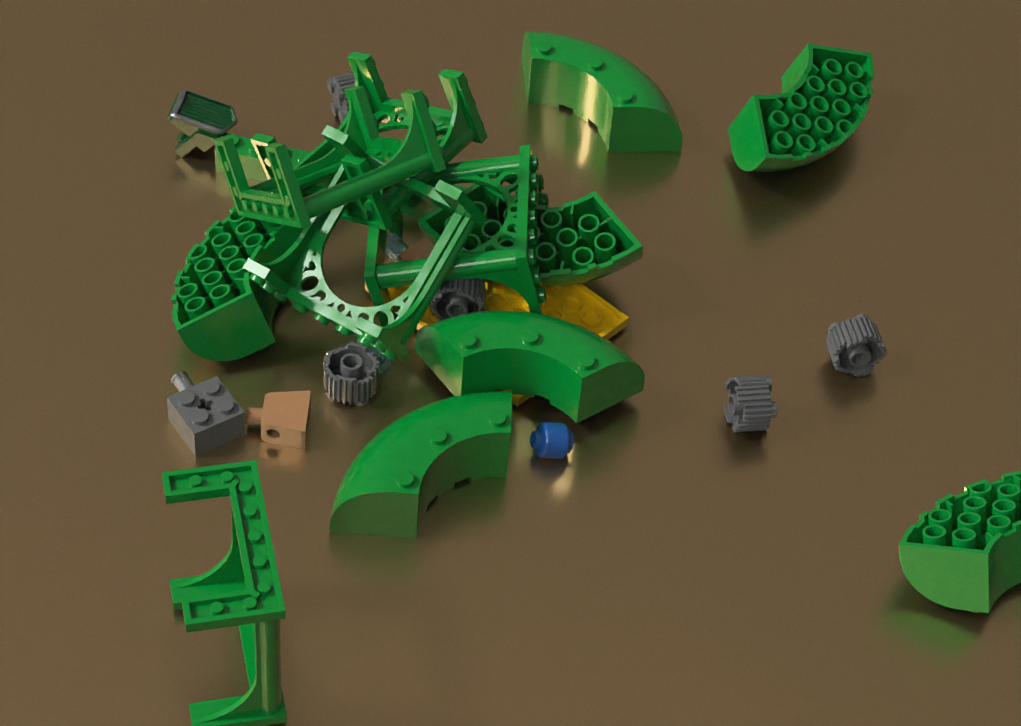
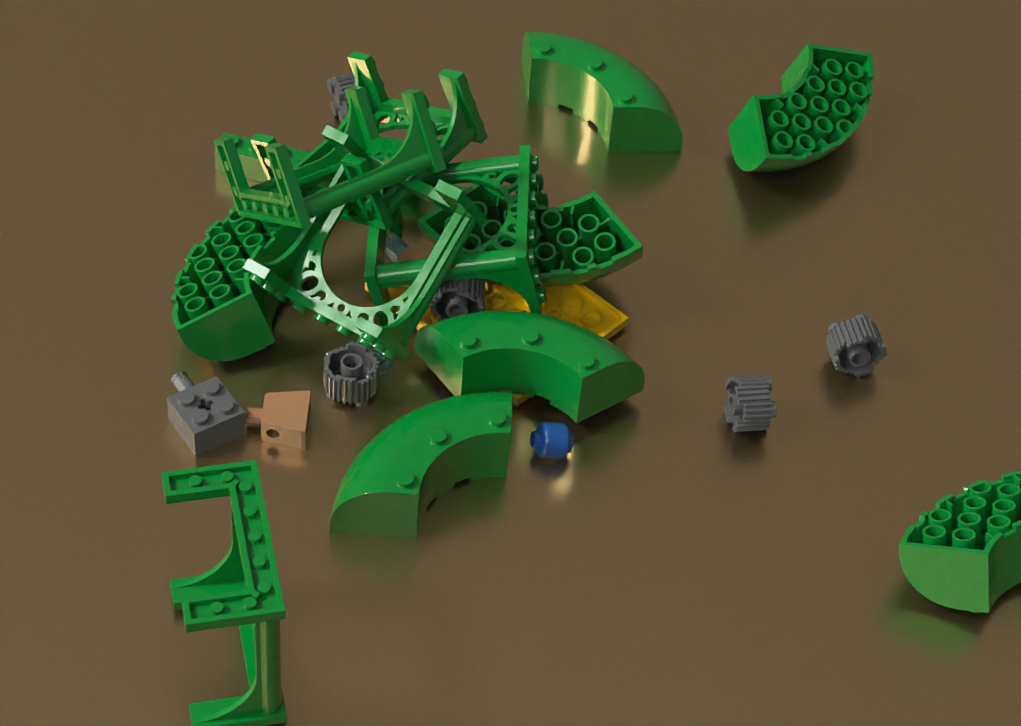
(199, 121): dark green piece -> none

